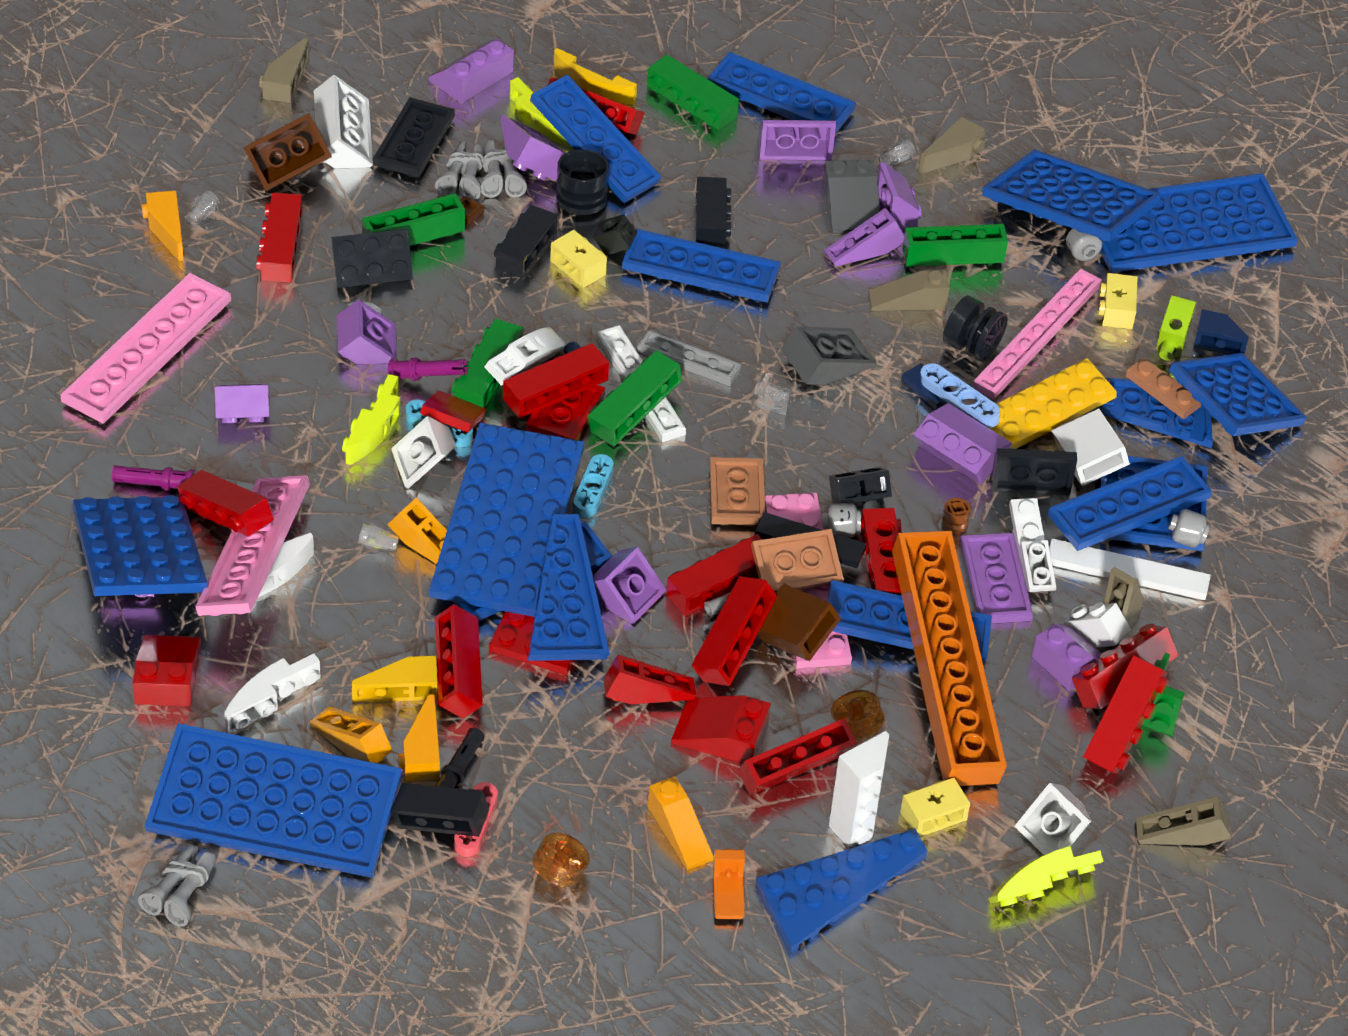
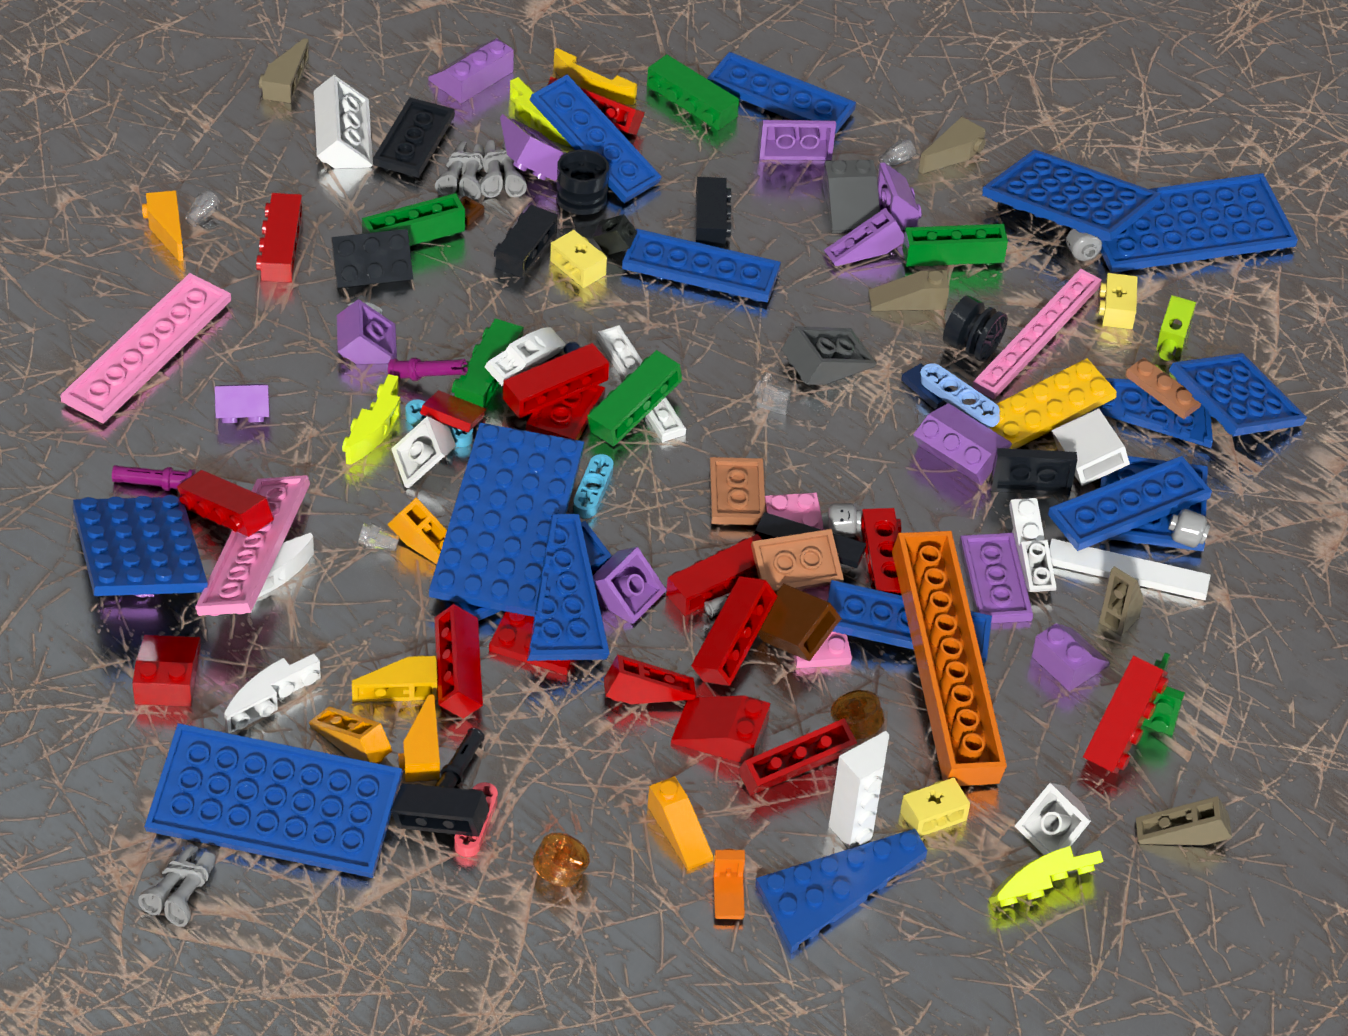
(288, 152): reddish brown slope -> none
(691, 358): light grey tile -> none
(860, 485): black brick -> none
(956, 516): dark orange wheel -> none
(1099, 623): white slope -> none
(1100, 679): red brick -> none
(1219, 334): dark blue slope -> none

